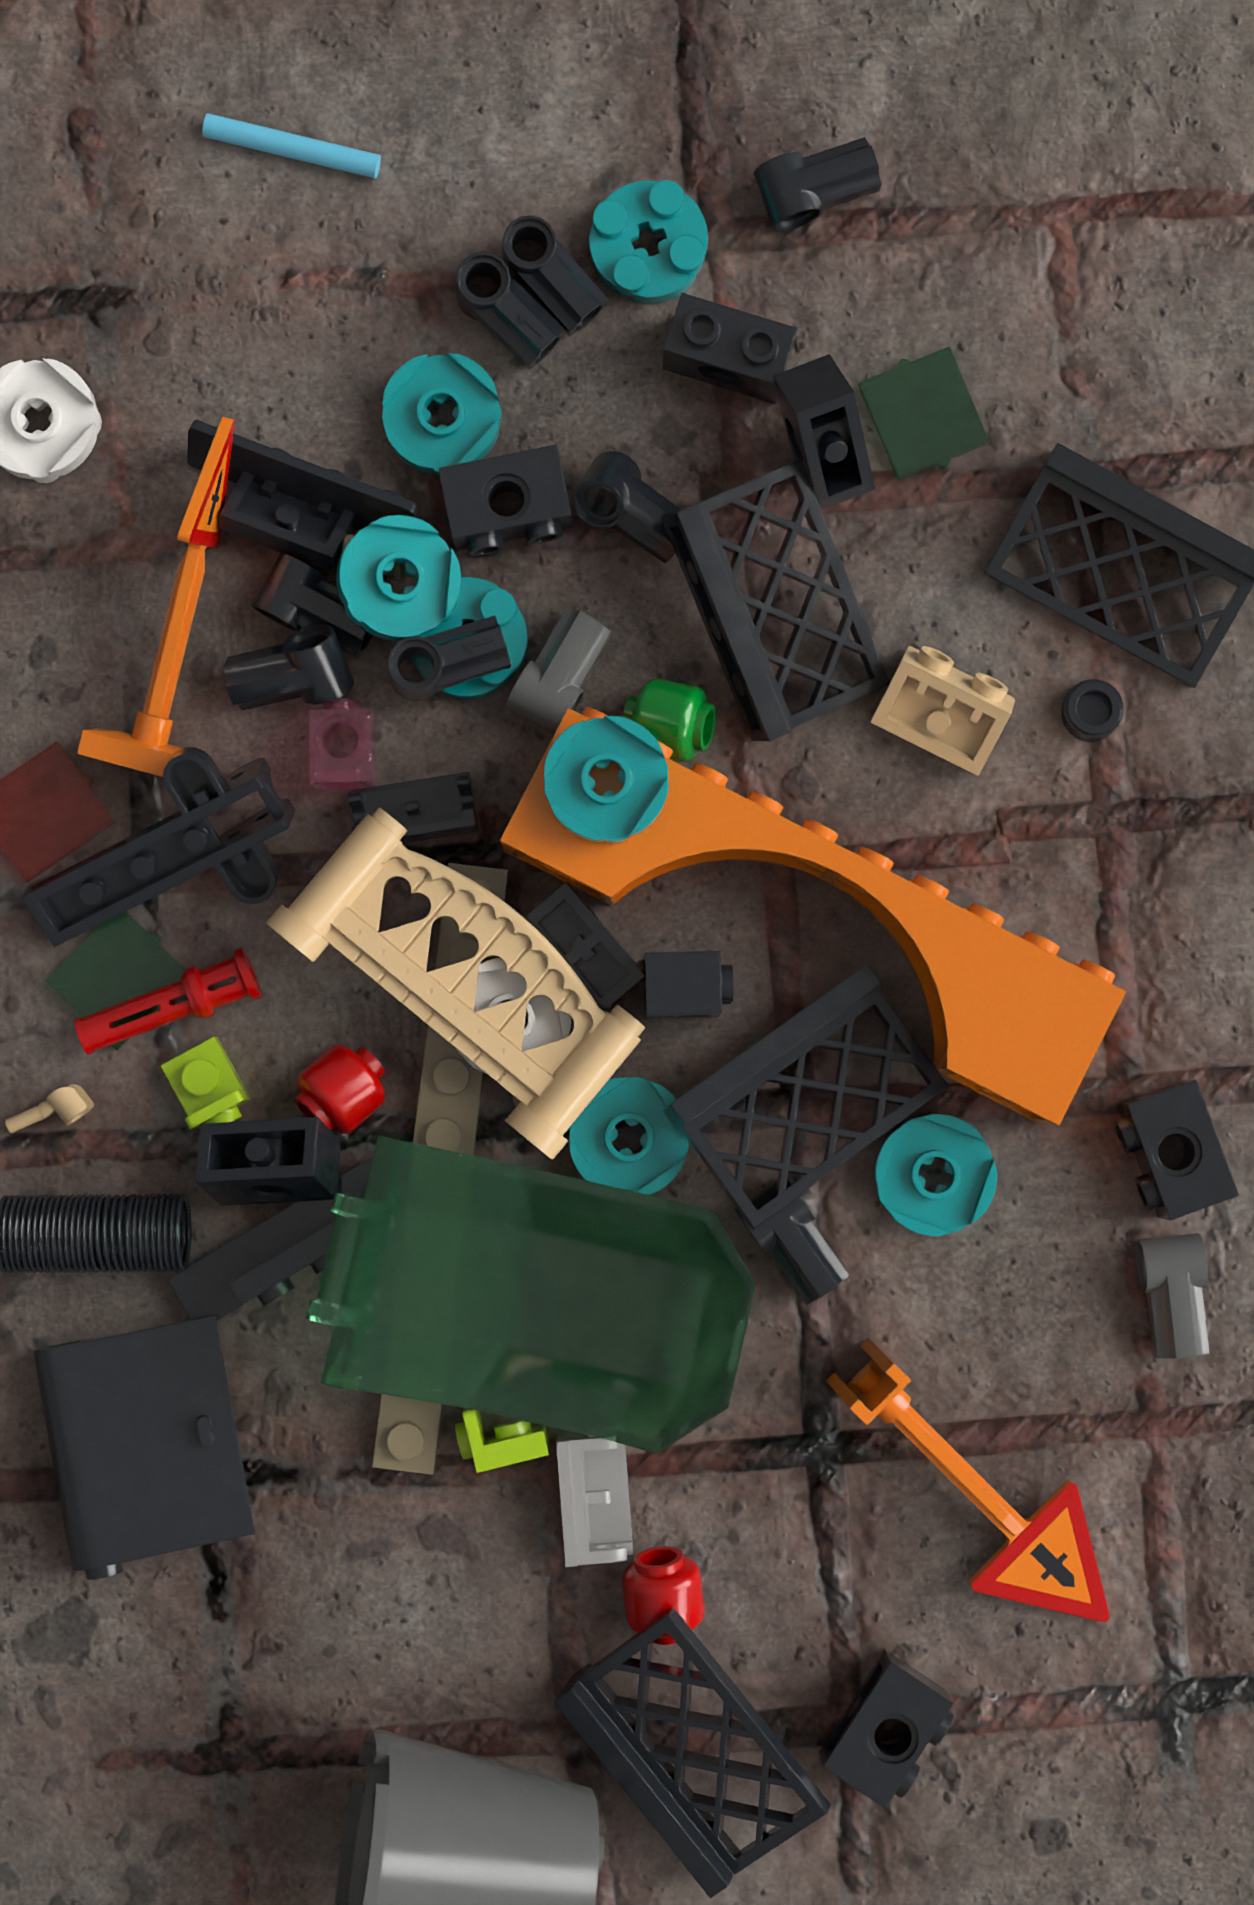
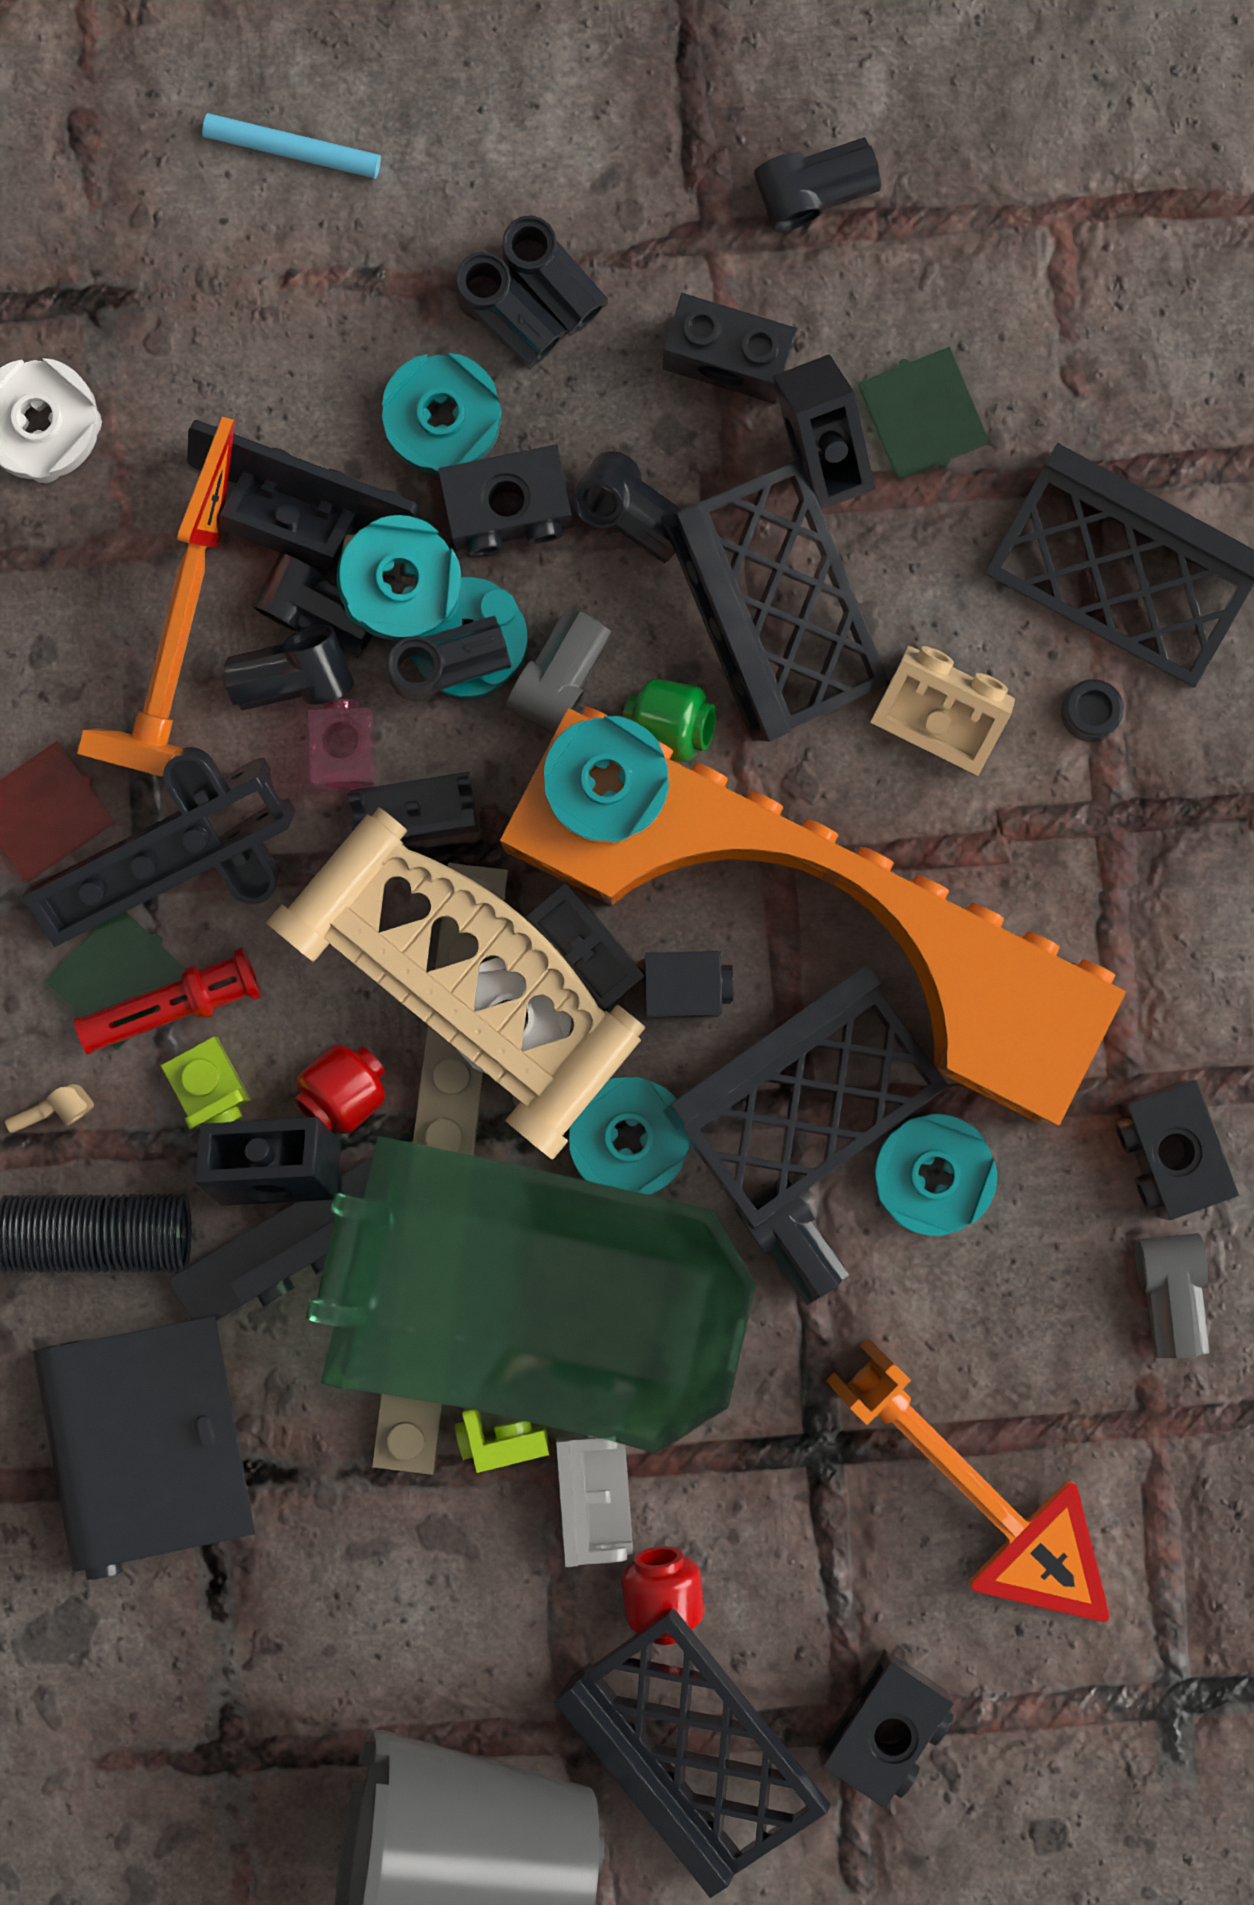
(656, 208): teal plate -> none

